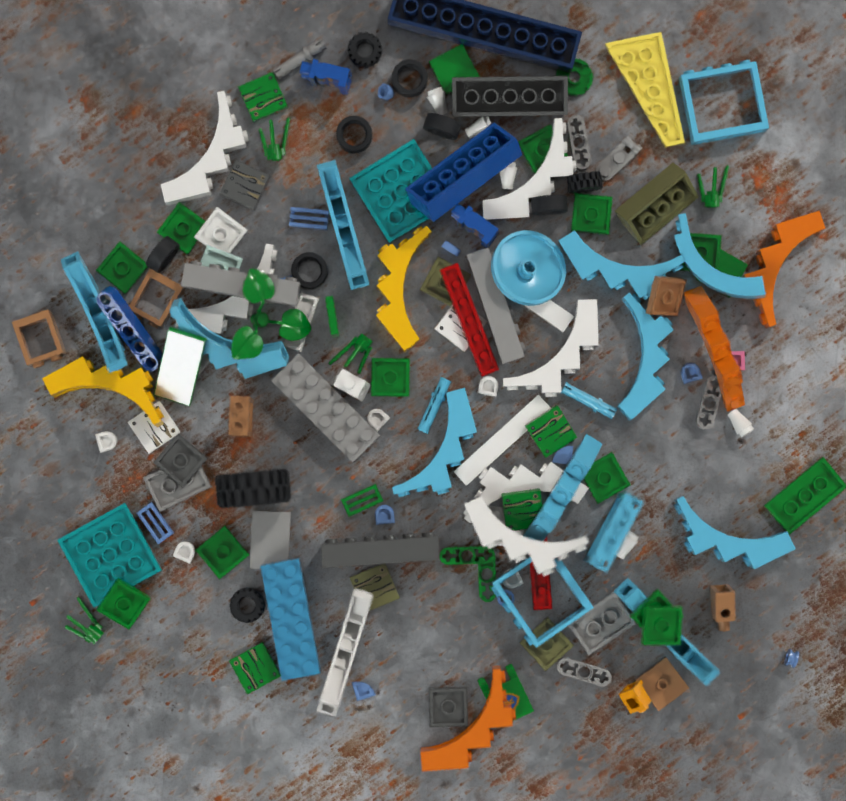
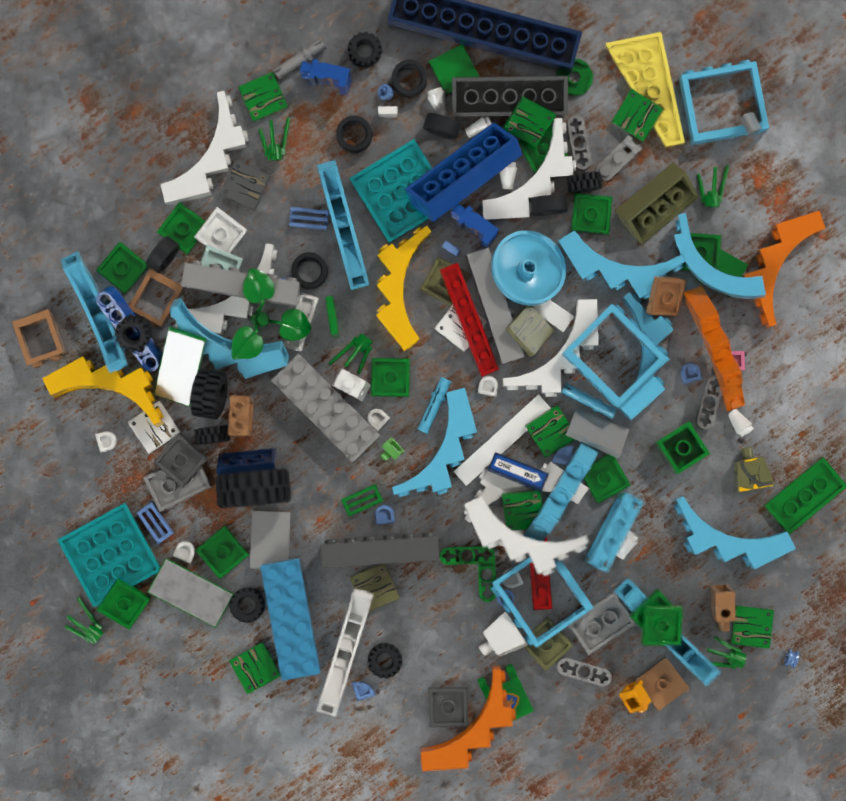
(128, 343): none -> black tyre
(190, 592): none -> flat silver tile
(208, 393): none -> black tyre
(212, 434): none -> black tyre
(246, 461): none -> dark blue tile
(384, 672): none -> black tyre
(387, 111): none -> white tile
(392, 449): none -> bright green tile
(502, 637): none -> white torso
(518, 472): none -> tile
(529, 121): none -> green tile
(529, 330): none -> olive tile
(597, 432): none -> light grey tile
(637, 115): none -> green tile
(643, 337): none -> medium azure window
(682, 448): none -> green brick
(735, 658): none -> green plant
(750, 123): none -> light grey slope
(751, 472): none -> olive torso
(752, 626): none -> green tile

